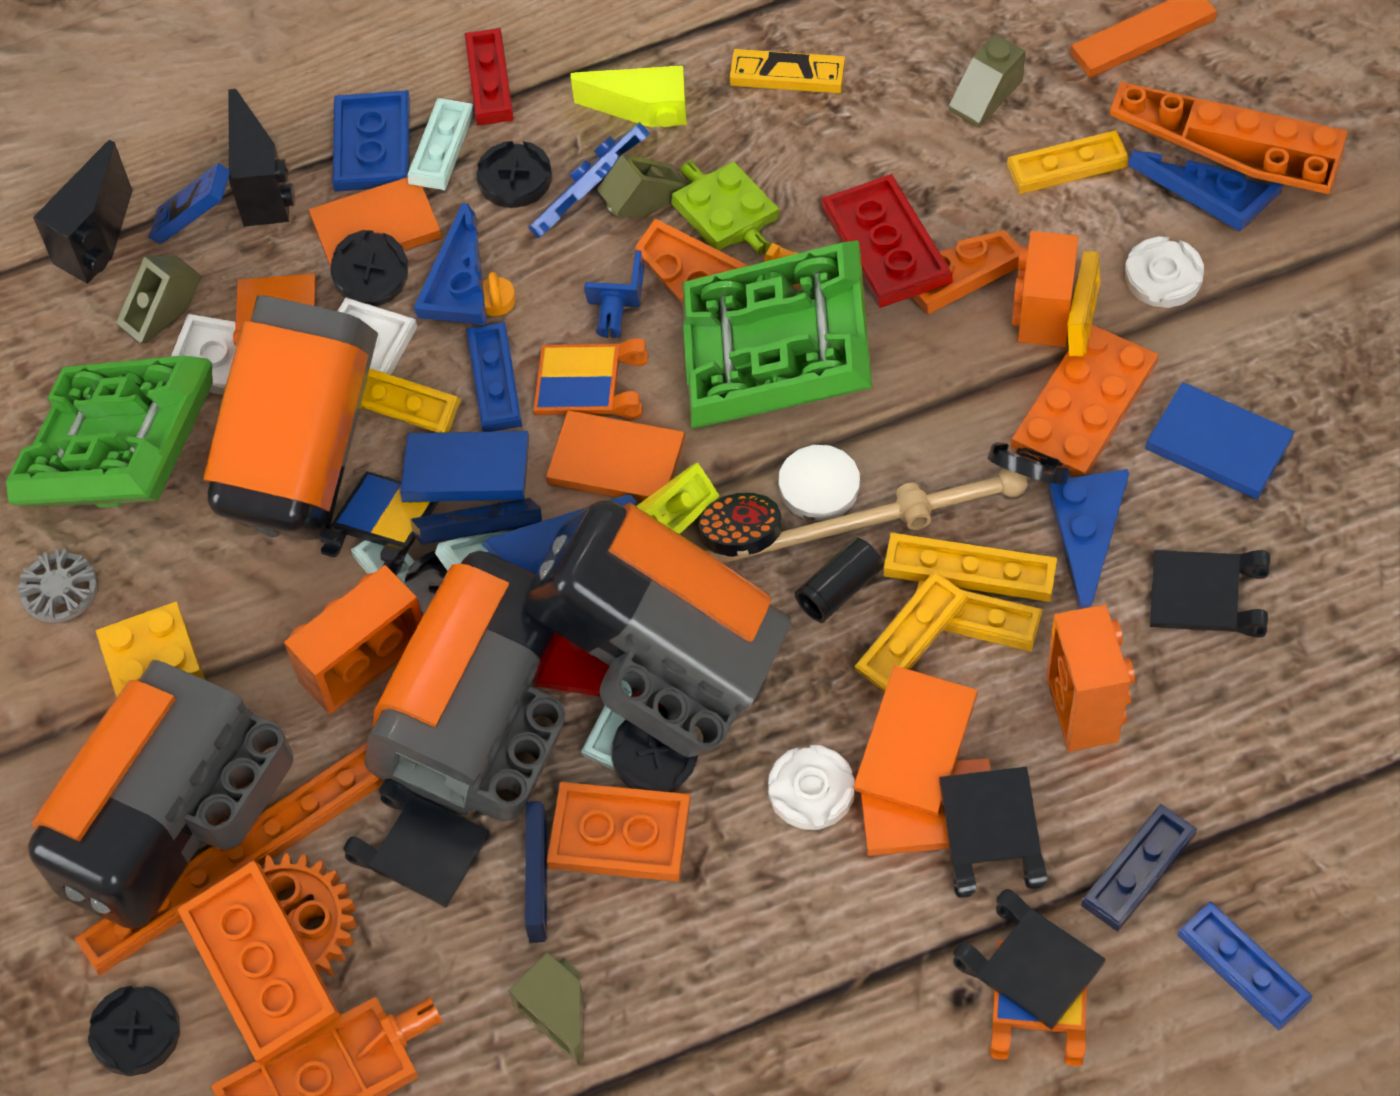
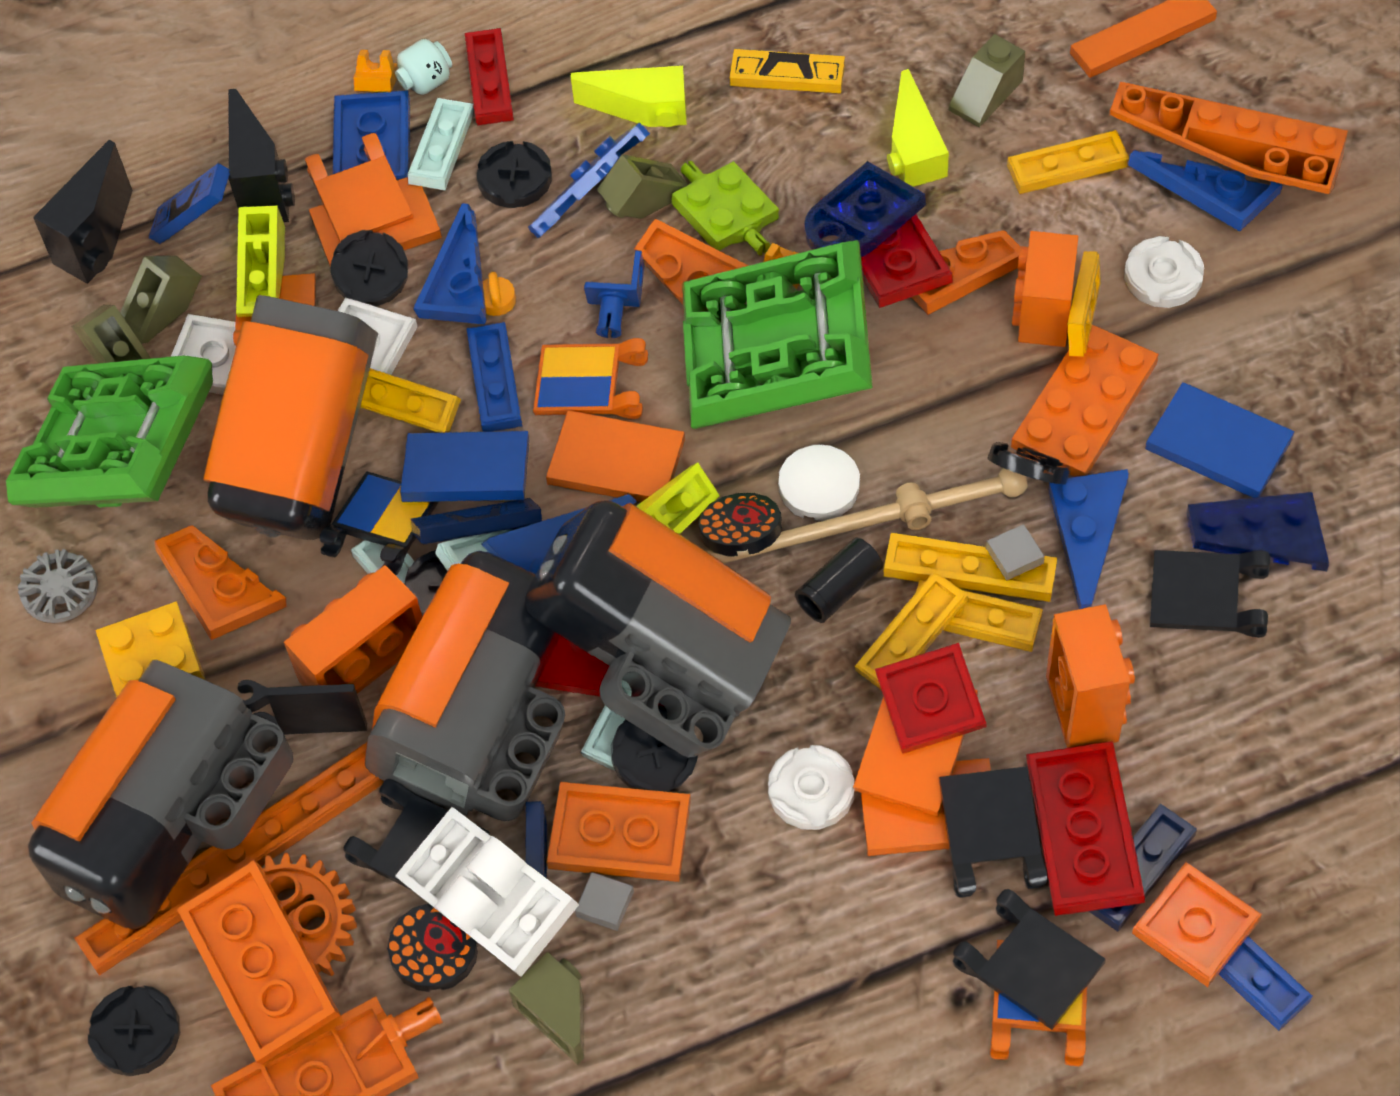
(109, 336): none -> olive slope
(213, 584): none -> orange wing
(259, 256): none -> neon yellow slope
(307, 707): none -> black flag
(362, 195): none -> orange flag
(375, 76): none -> light orange tile
(423, 66): none -> light aqua head
(430, 950): none -> tile
(487, 891): none -> white plate
(604, 901): none -> light grey tile
(864, 209): none -> clear blue plate
(917, 145): none -> neon yellow slope
(930, 698): none -> red tile
(1015, 552): none -> light grey tile
(1084, 829): none -> red tile
(1196, 924): none -> orange tile
(1277, 524): none -> clear blue wing

